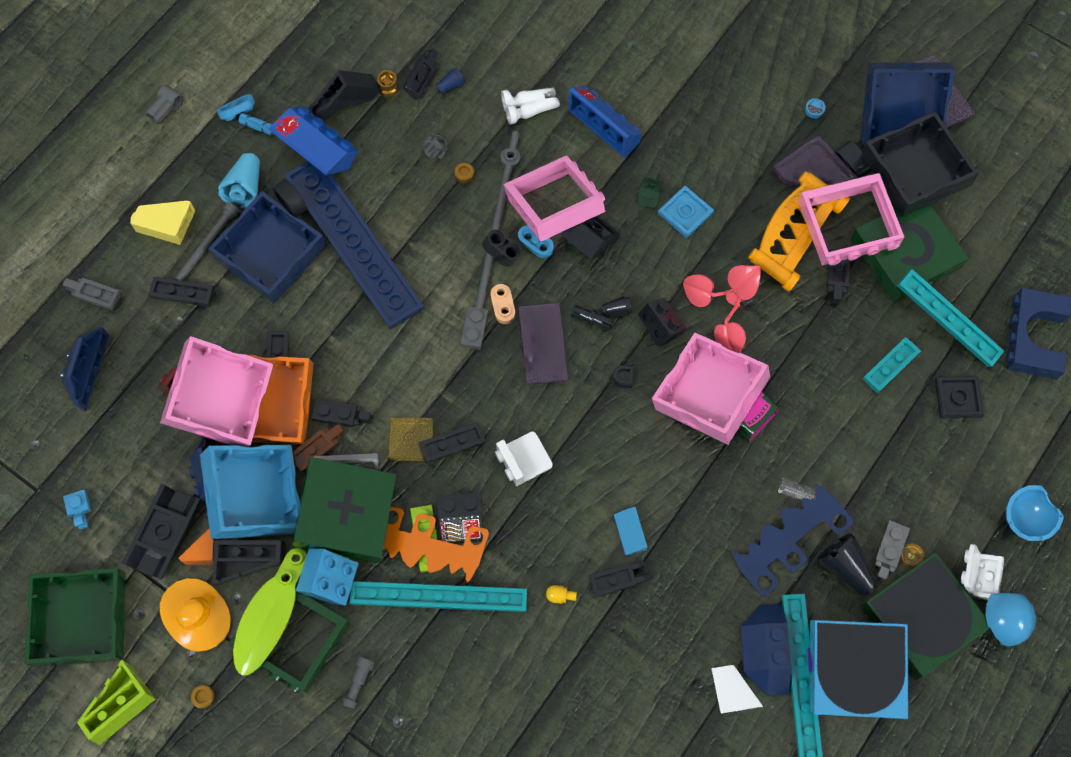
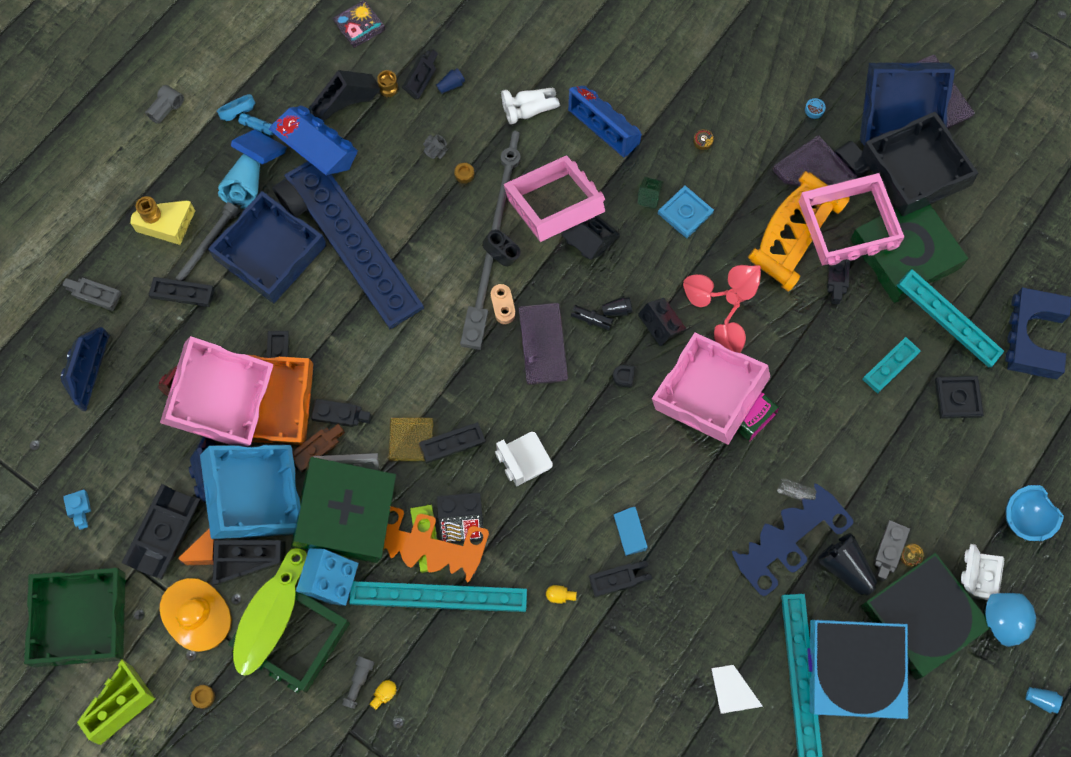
(148, 209): none -> pearl gold wheel
(258, 146): none -> blue tile
(359, 23): none -> clear purple tile
(383, 693): none -> yellow cylinder
(534, 244): dark azure plate -> none
(703, 139): none -> tile
(767, 649): dark blue wedge -> none
(1045, 699): none -> dark azure cone

